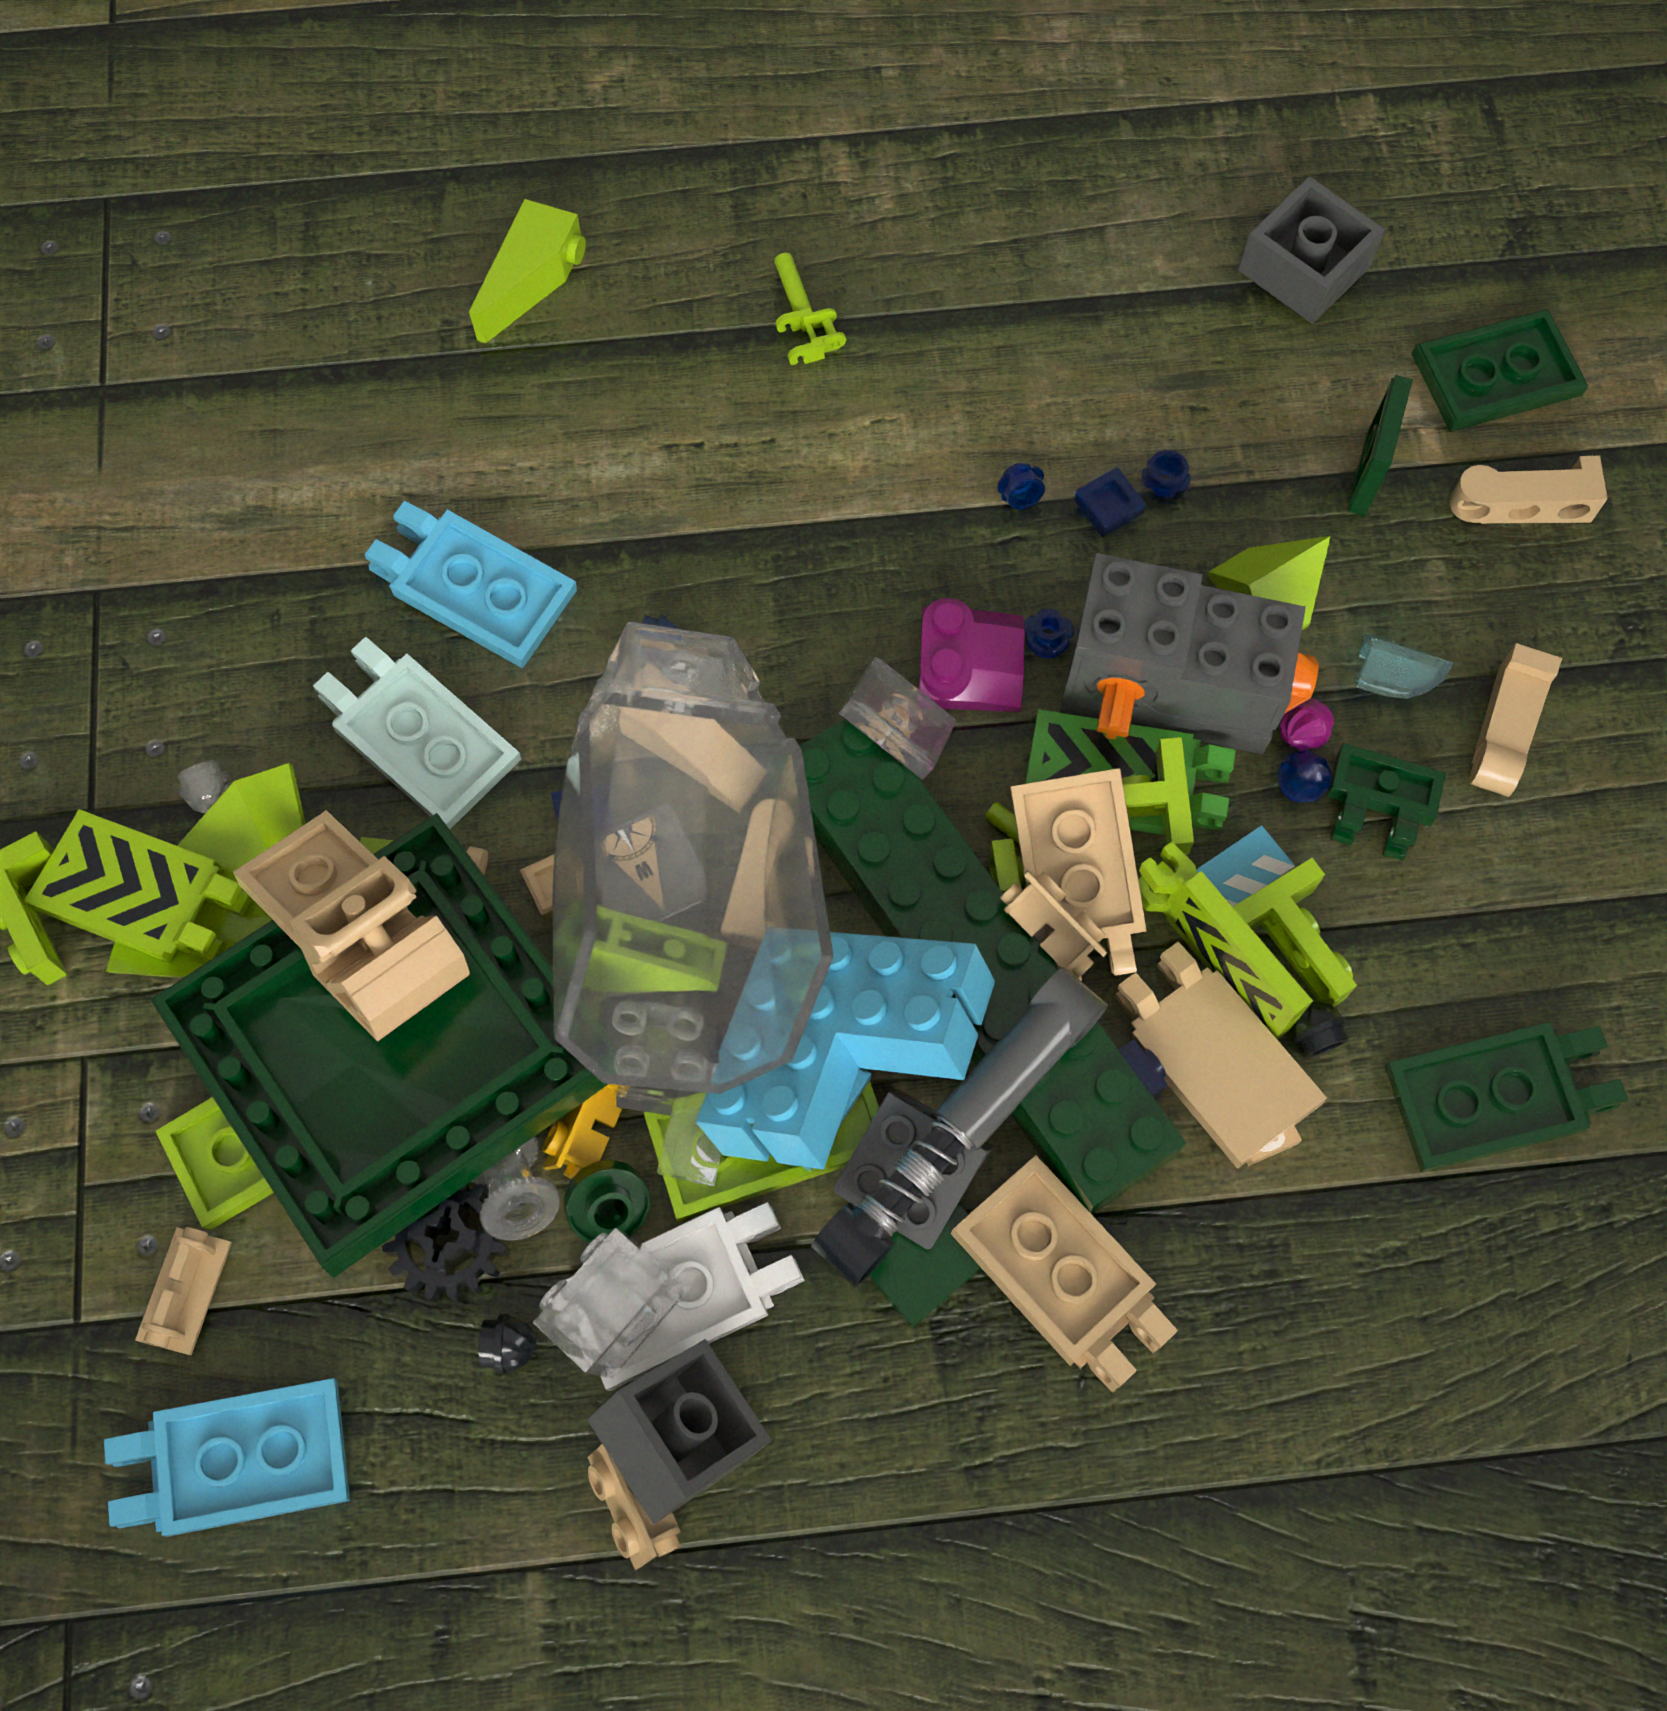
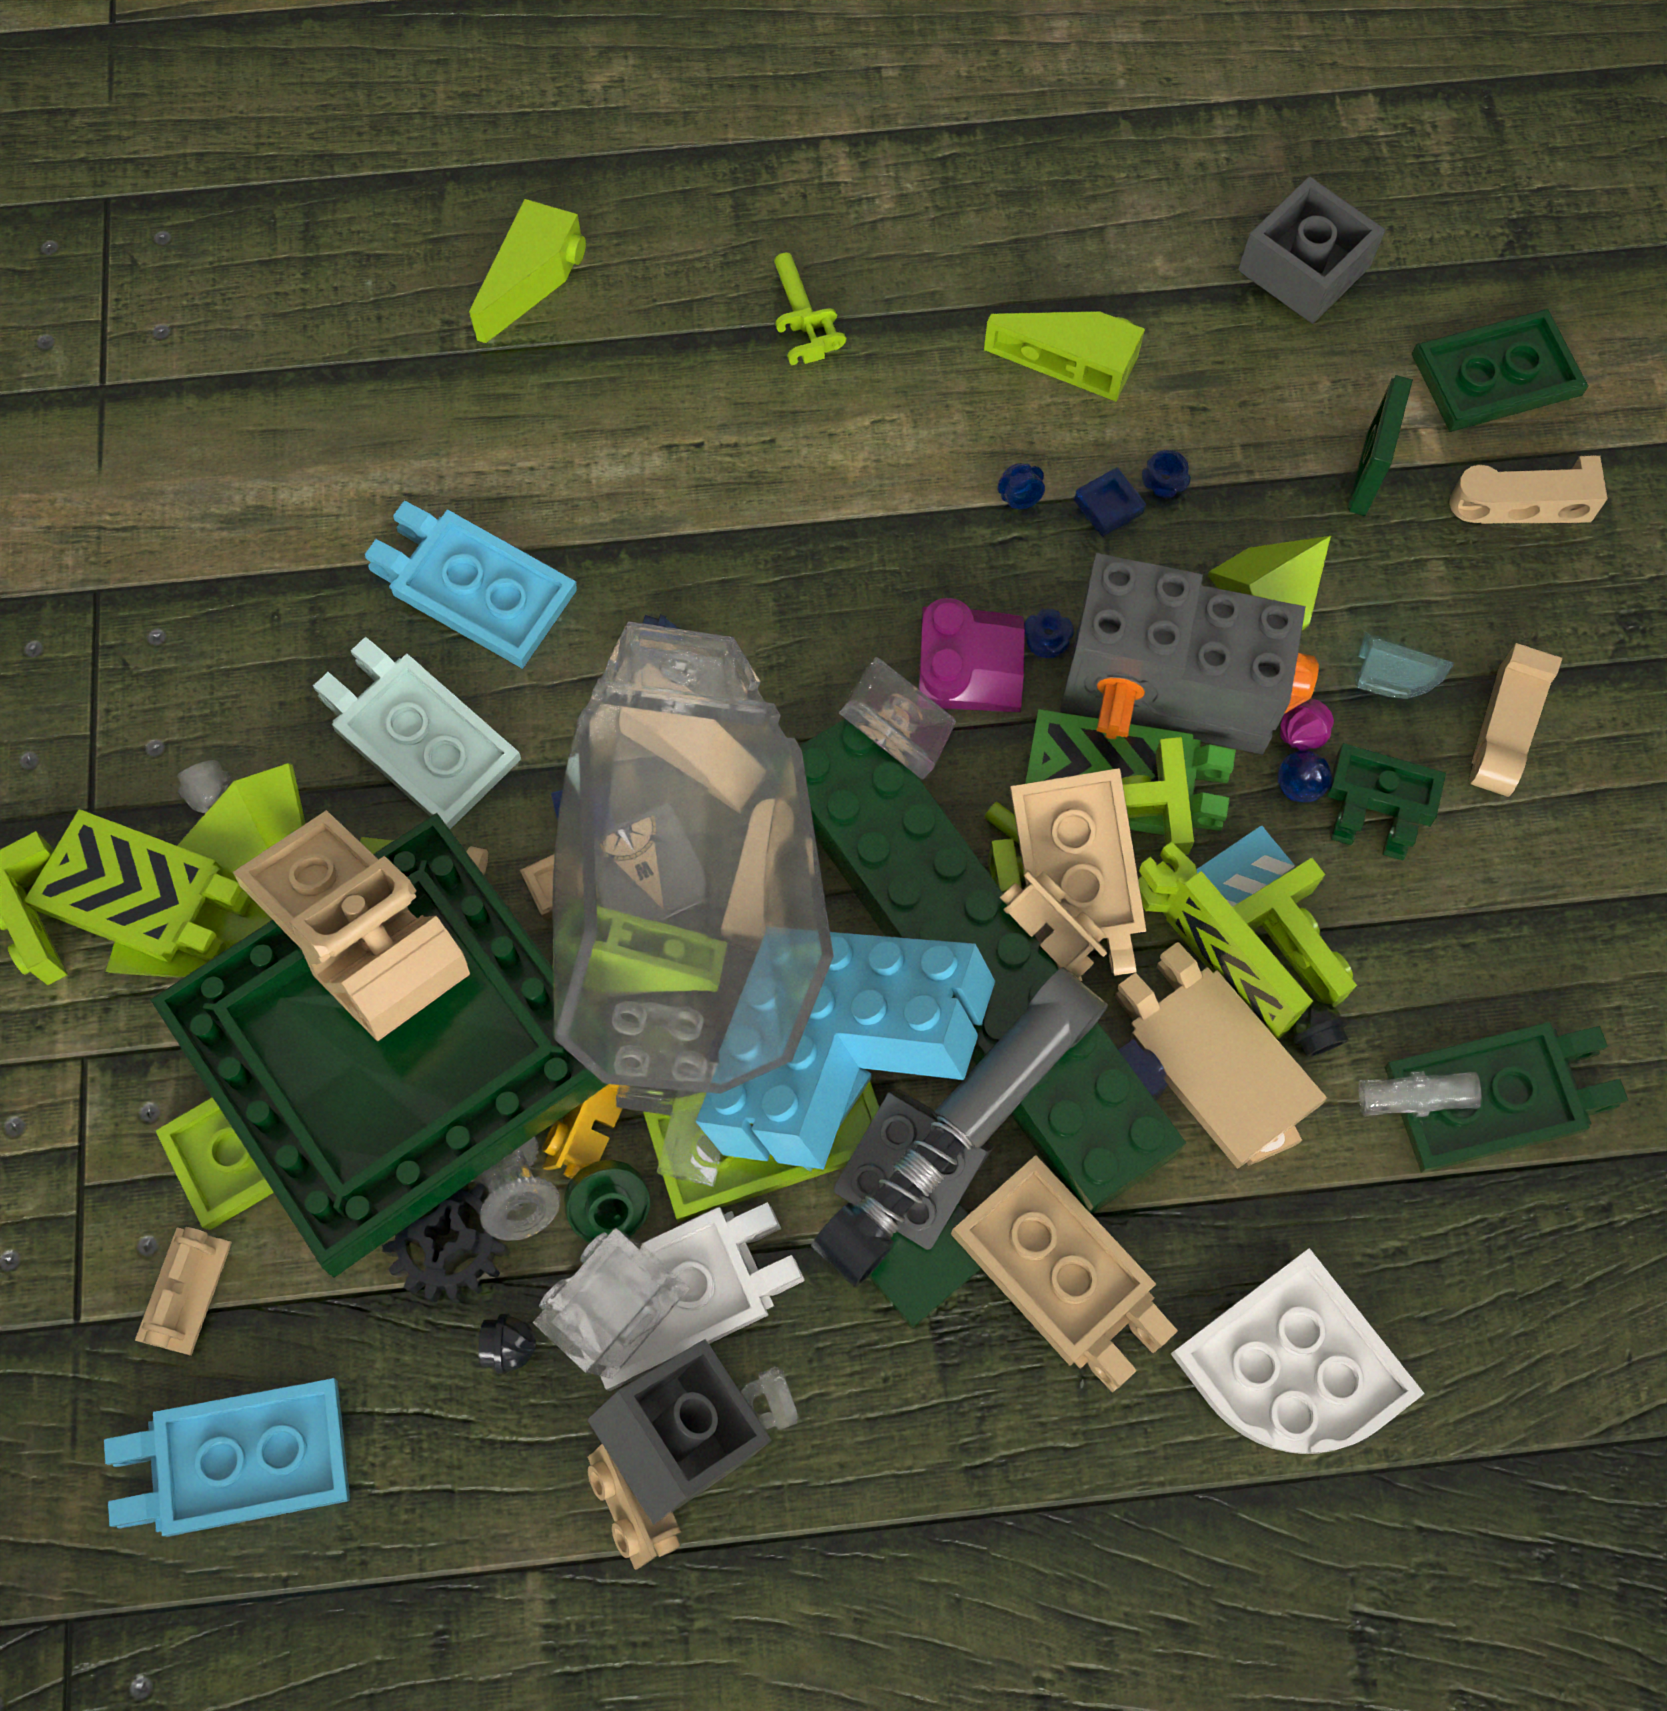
(779, 1398): none -> clear tile
(1070, 346): none -> lime slope
(1298, 1365): none -> white plate
(1419, 1094): none -> clear pin

